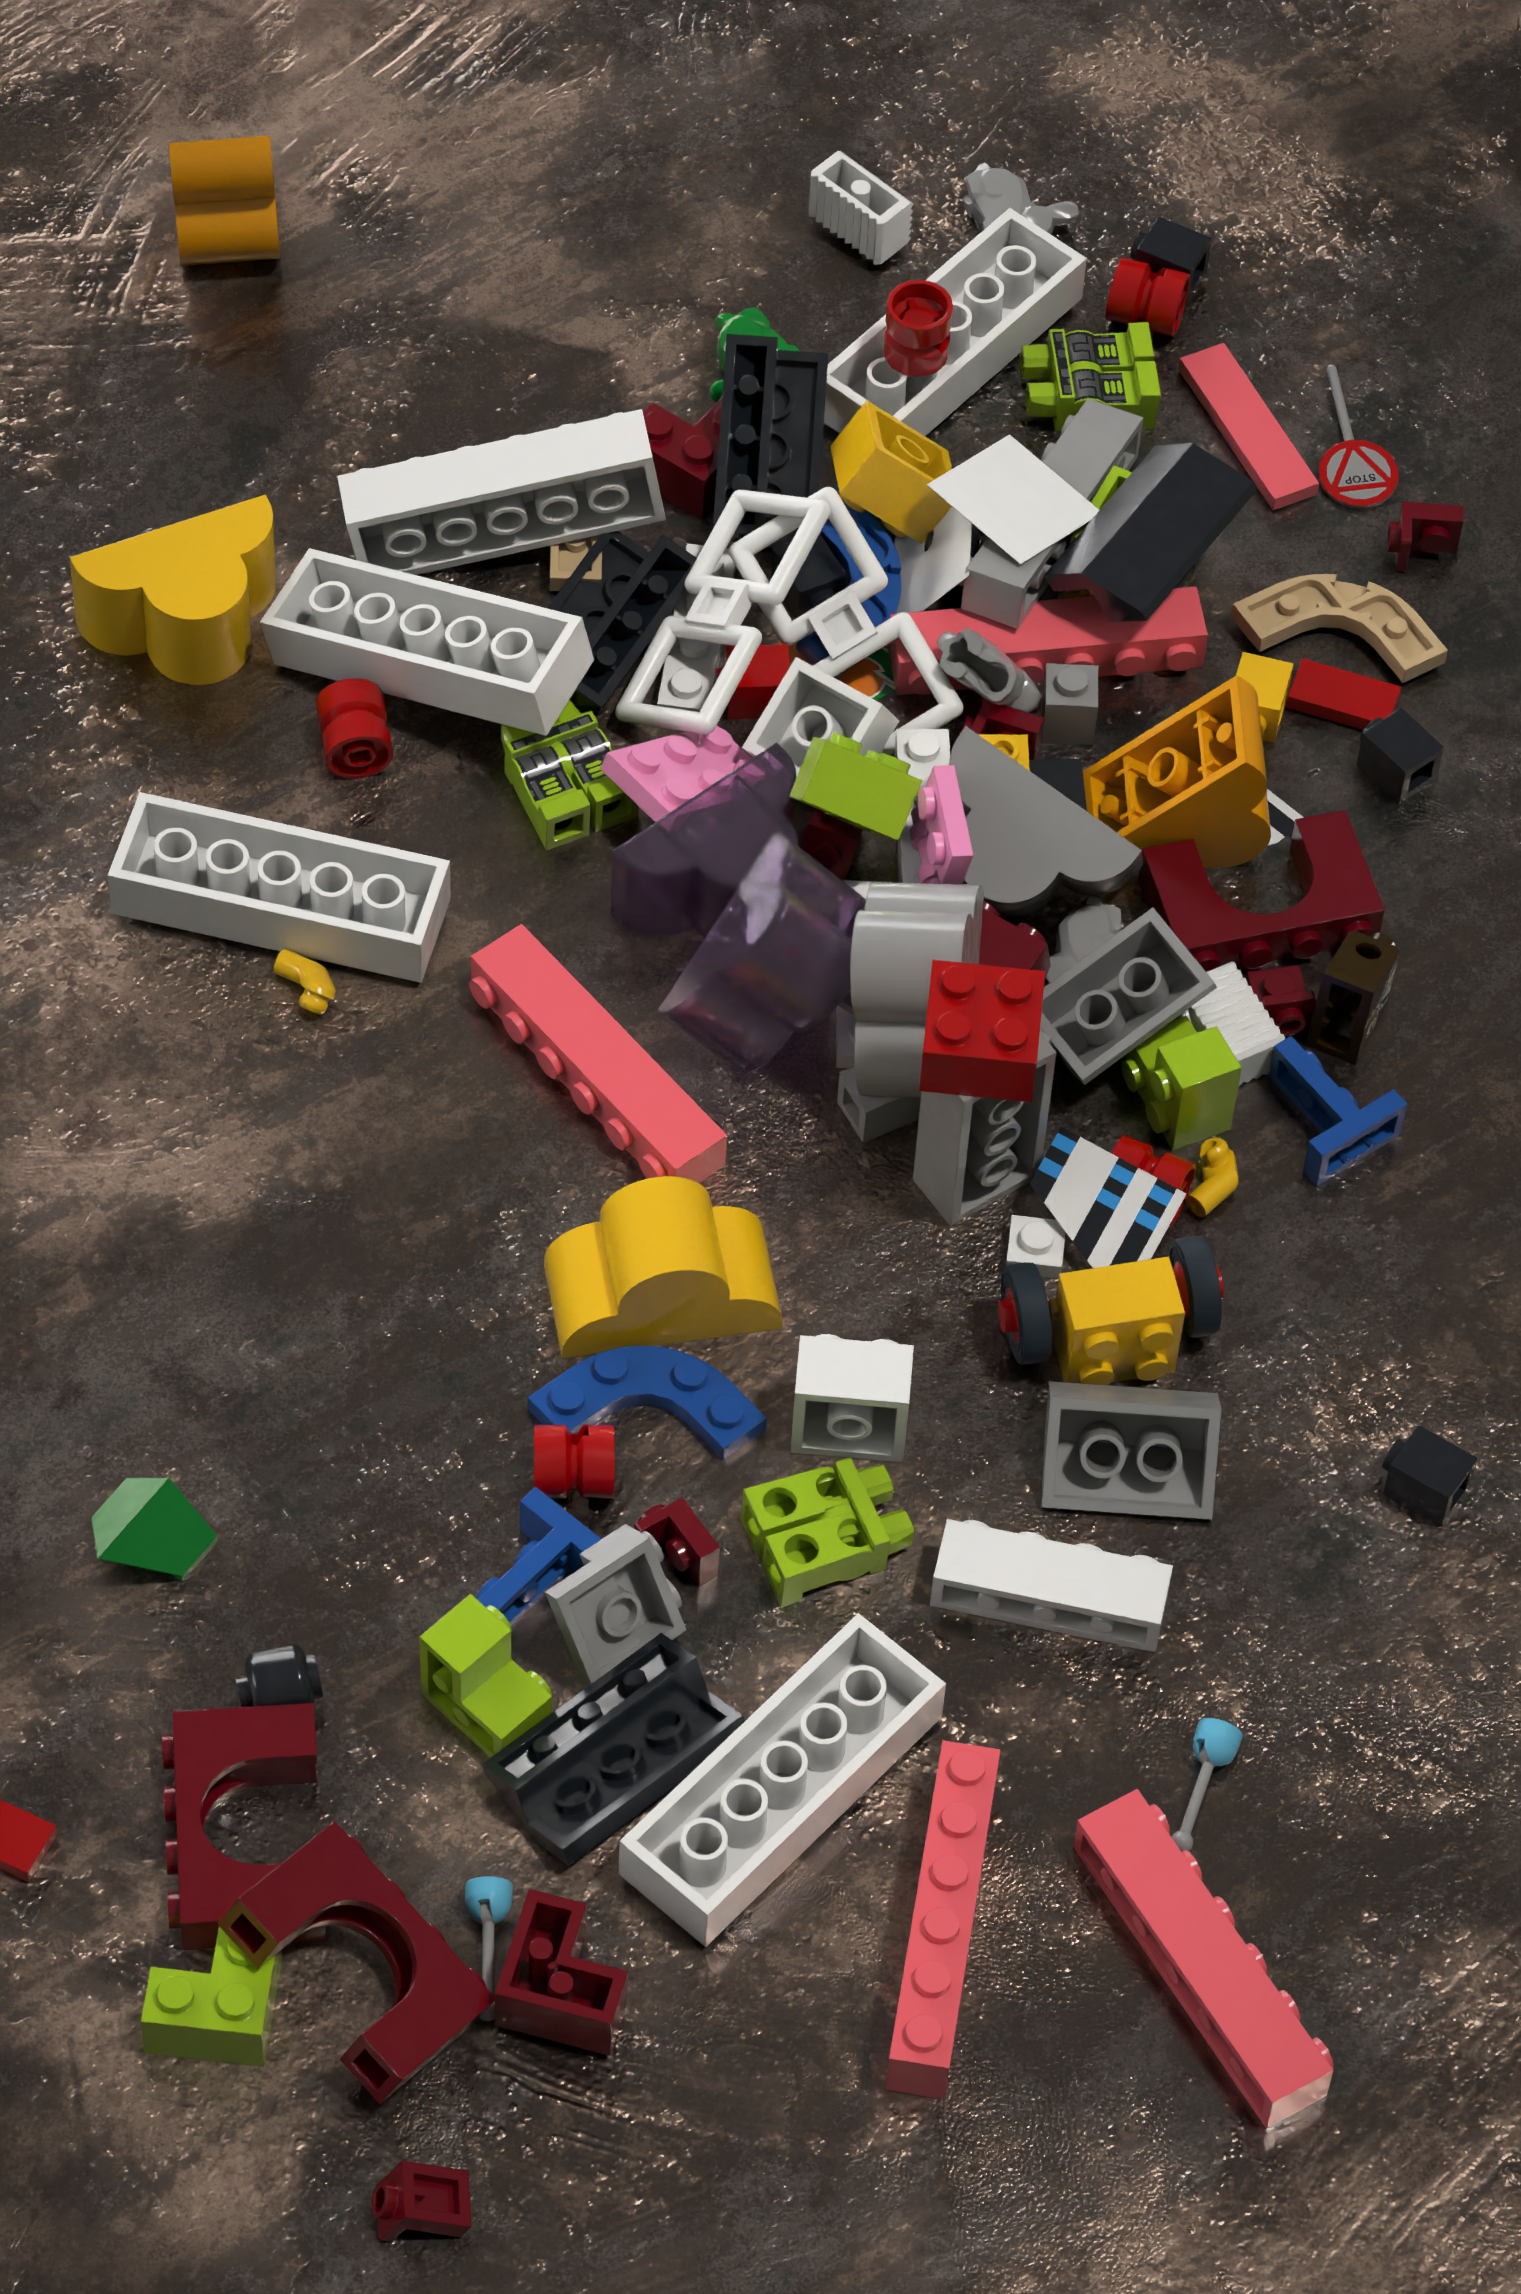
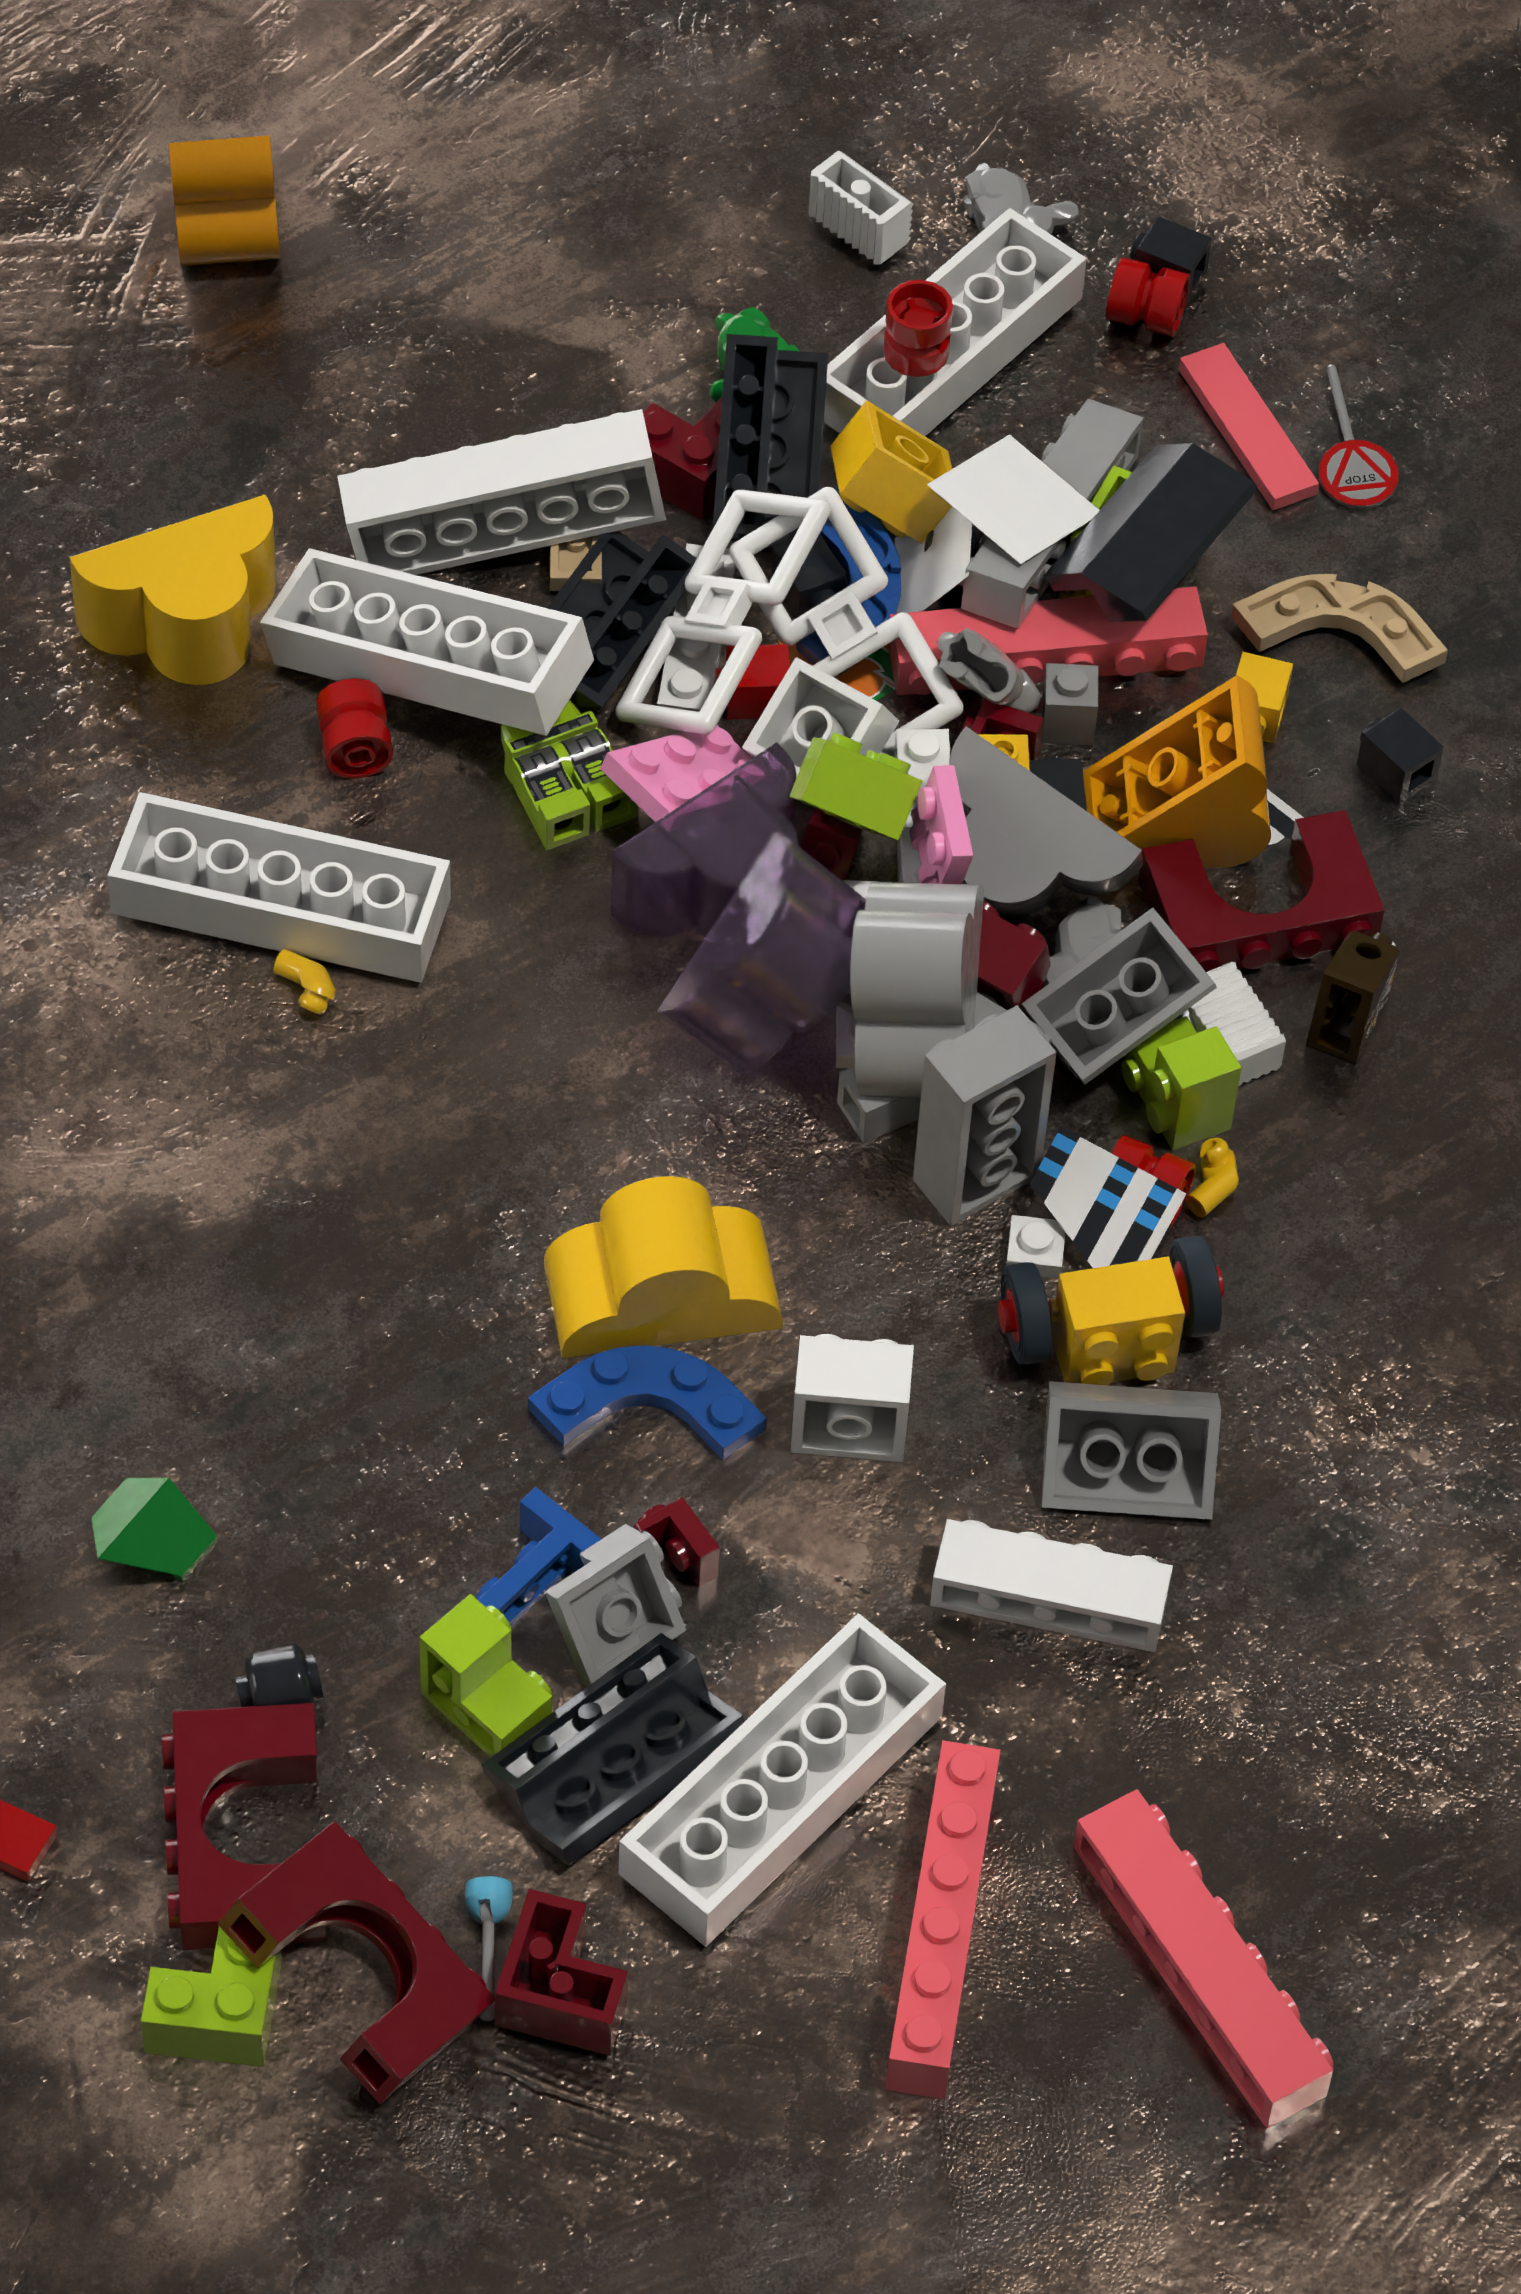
(422, 2200): dark red bracket -> none
(574, 1461): red wheel -> none
(595, 1059): coral brick -> none
(823, 1527): lime hips -> none
(982, 1031): red brick -> none
(1097, 367): lime hips -> none
(1214, 1745): hinge -> none
(1284, 997): dark red bracket -> none
(1341, 695): red tile -> none
(1344, 1128): blue bracket -> none
(1424, 528): dark red bracket -> none
(1428, 1474): black brick -> none

